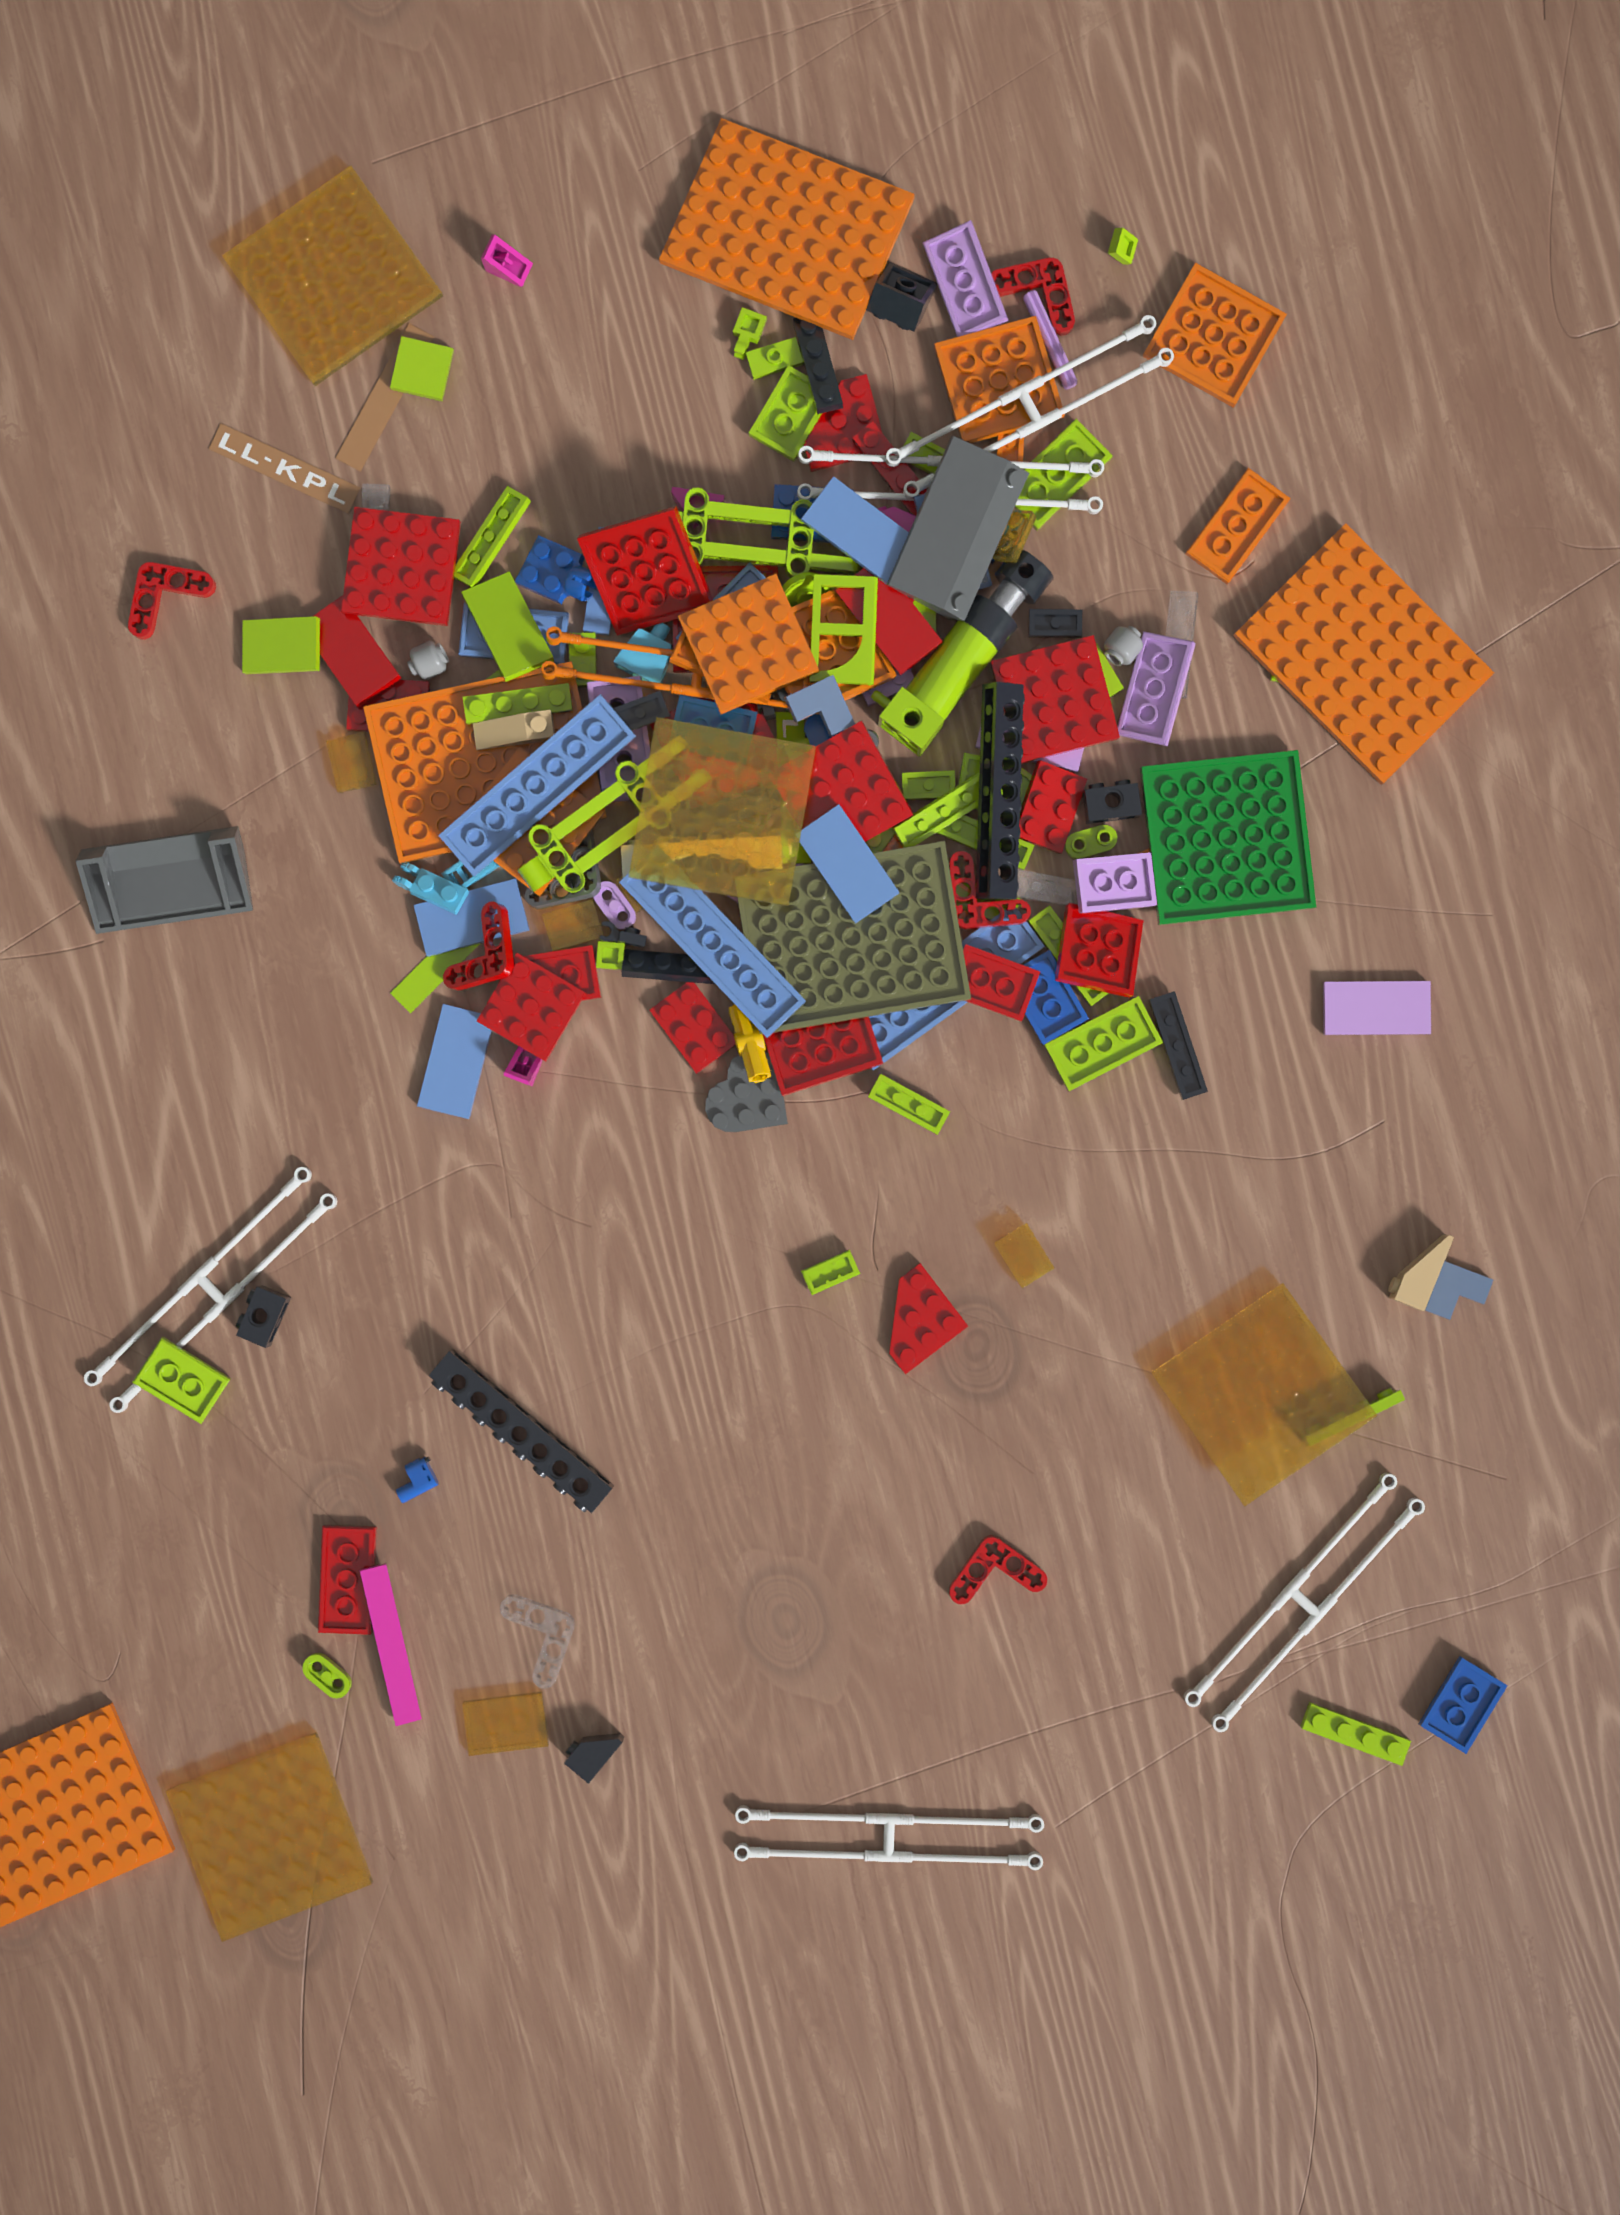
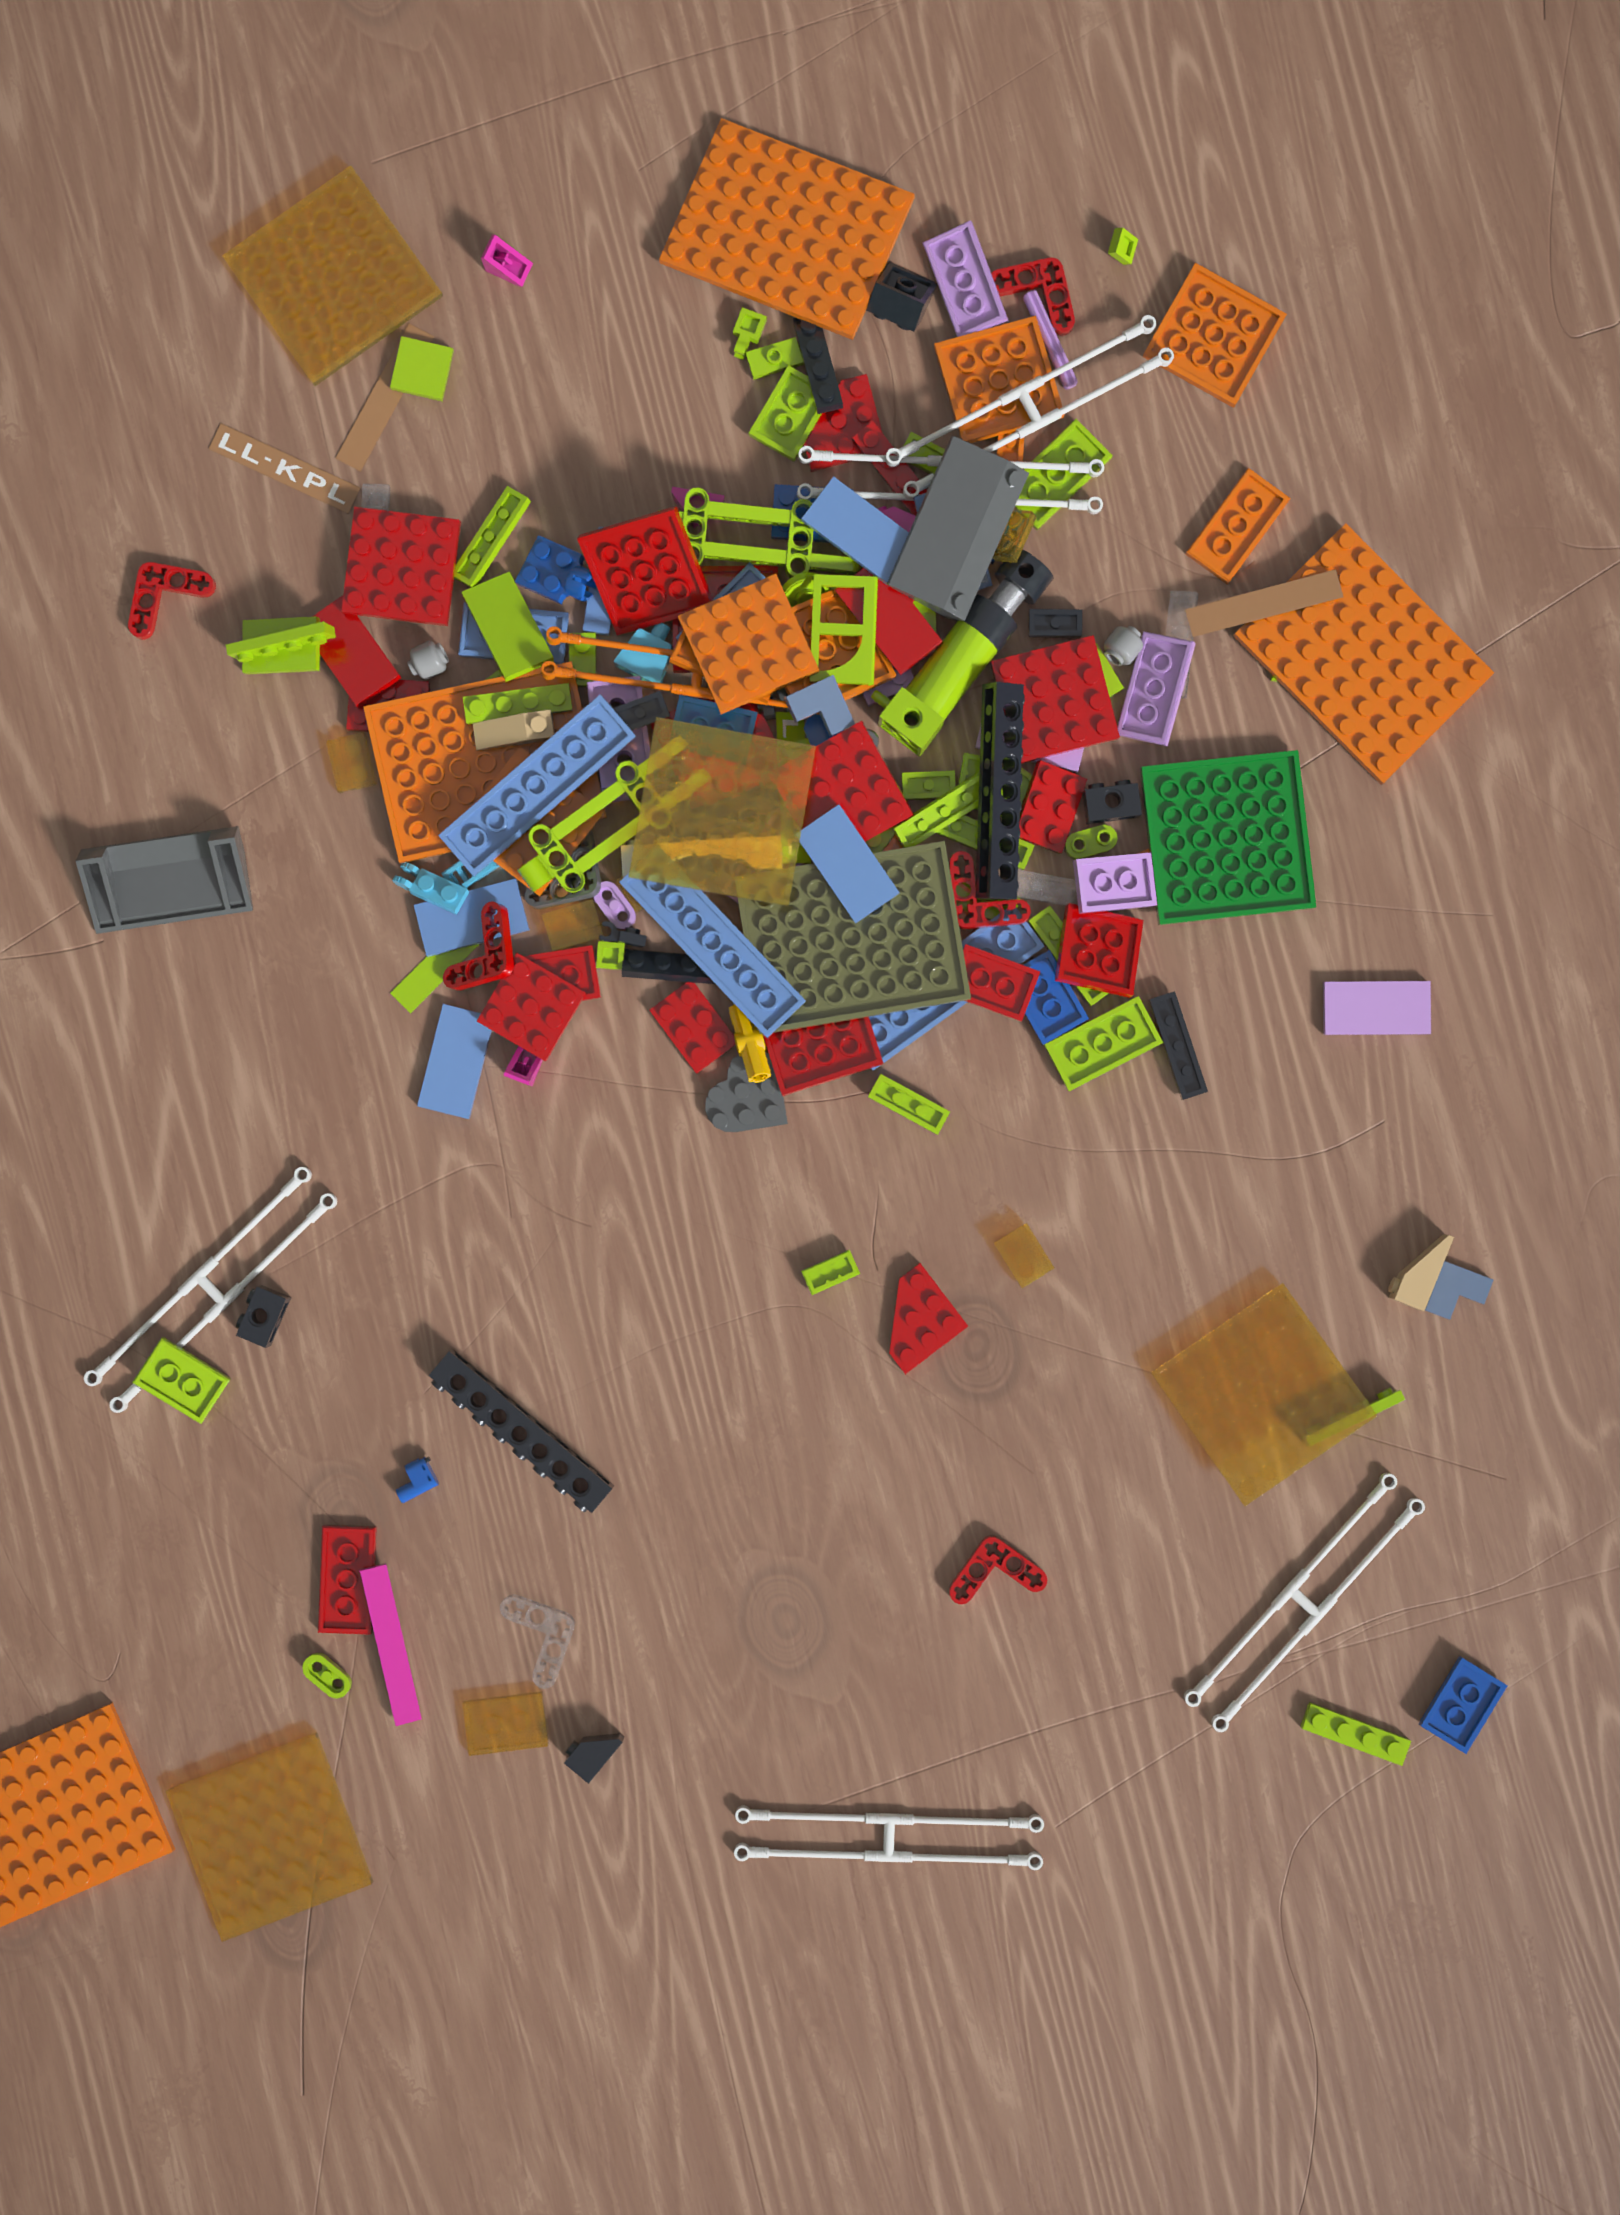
(272, 643): none -> lime plate
(1264, 603): none -> medium nougat sticker

